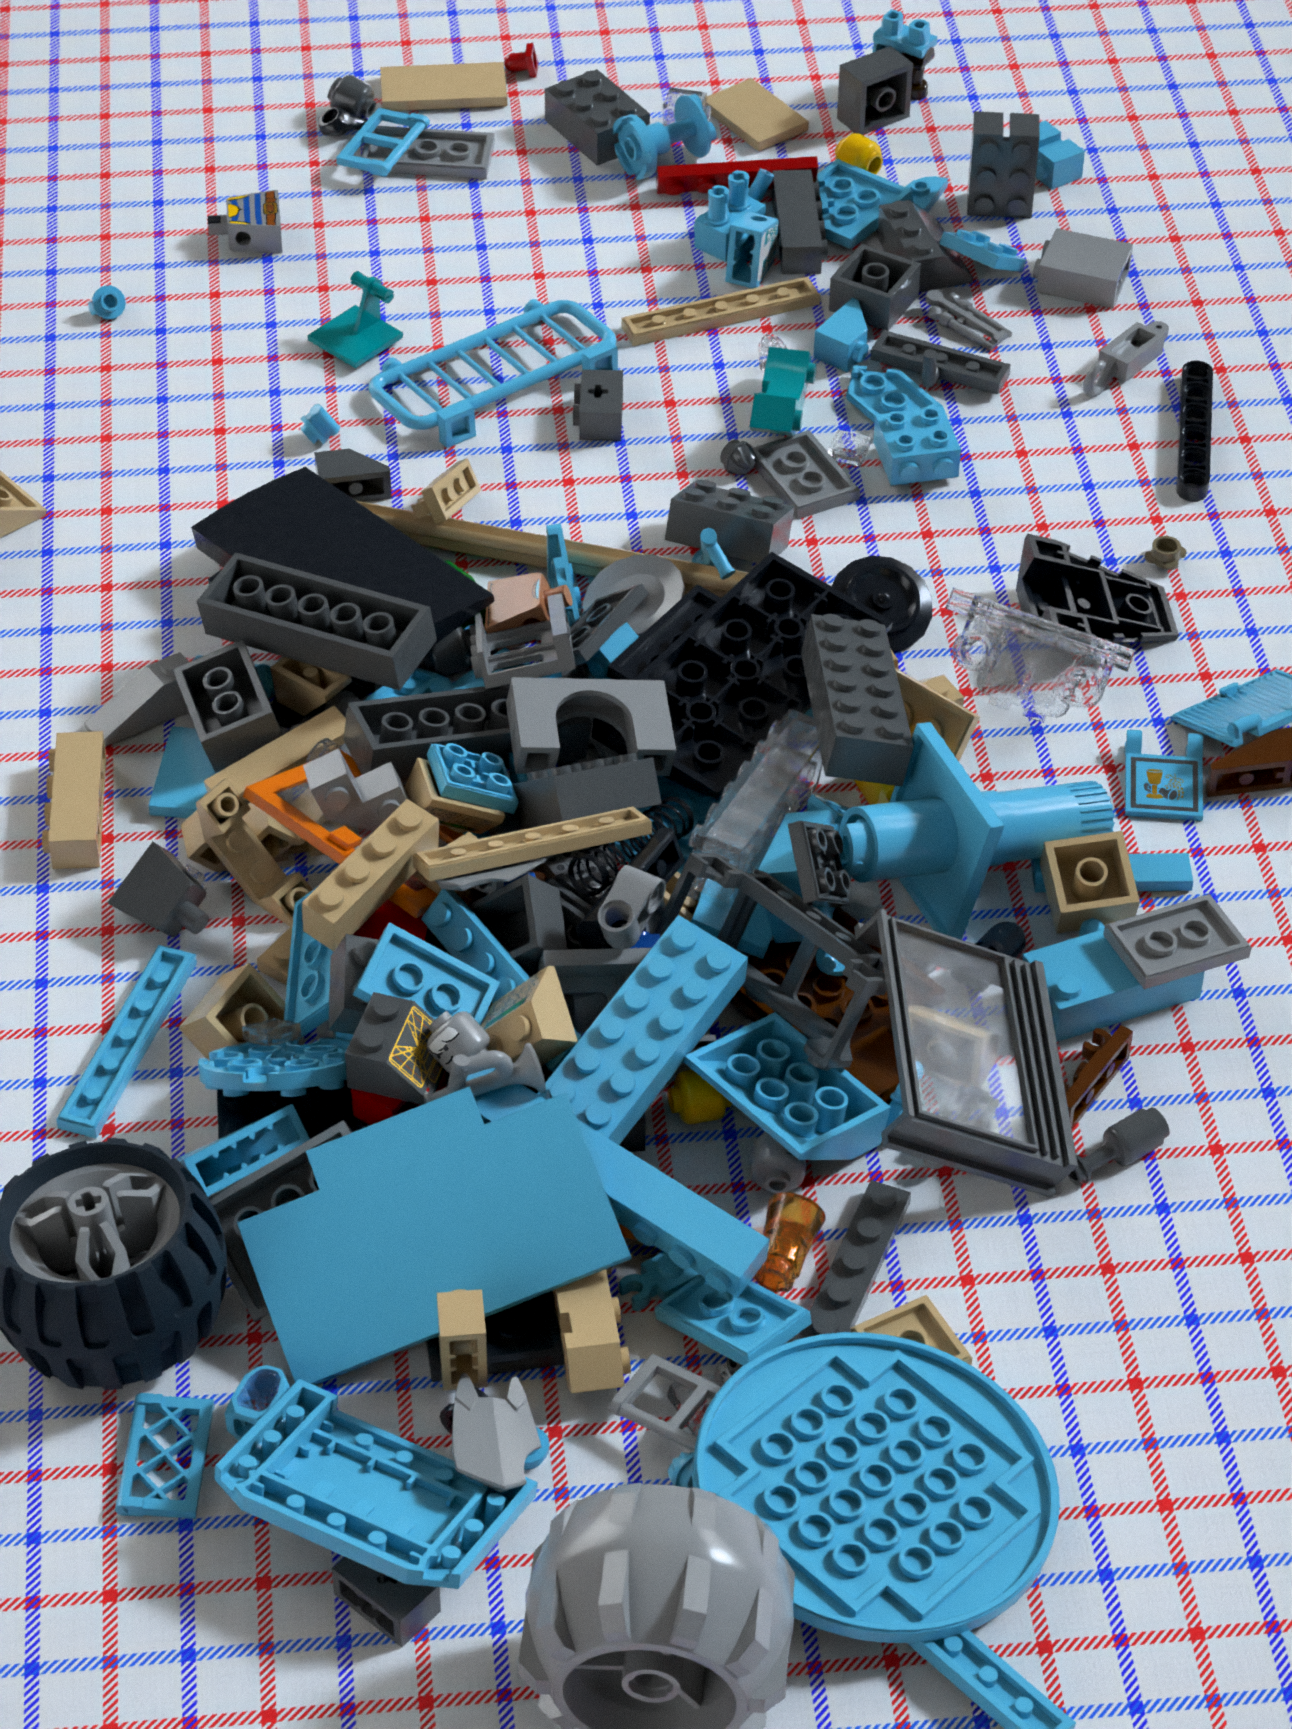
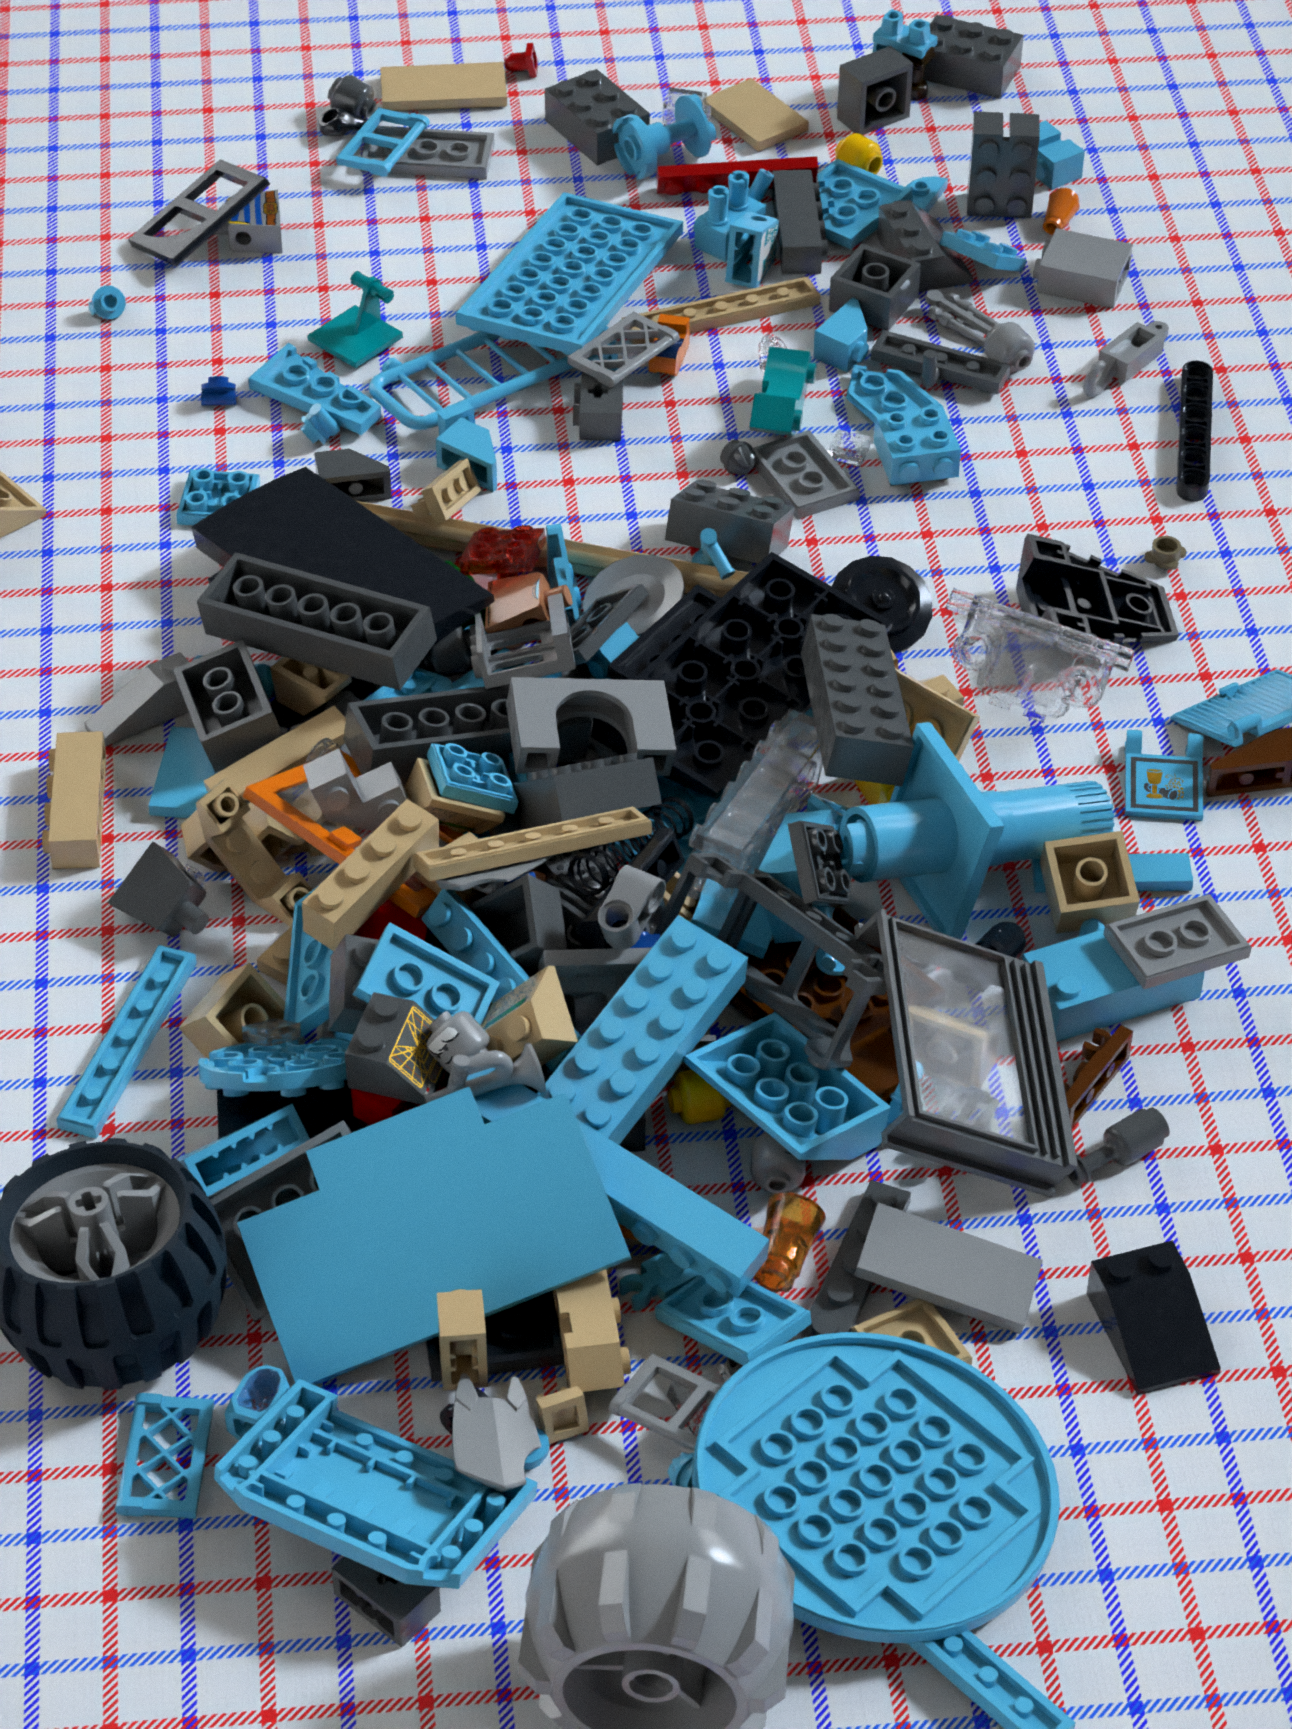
(178, 247): none -> window
(211, 490): none -> medium azure tile
(218, 392): none -> blue plate
(302, 384): none -> medium azure wing
(468, 441): none -> medium azure slope
(503, 551): none -> clear red plate
(562, 1413): none -> tan tile
(570, 273): none -> medium azure plate
(621, 330): none -> light grey window
(671, 358): none -> orange leg
(949, 1268): none -> light grey tile
(973, 56): none -> dark grey brick
(1010, 345): none -> light grey head
(1060, 209): none -> orange cone
(1152, 1317): none -> black slope

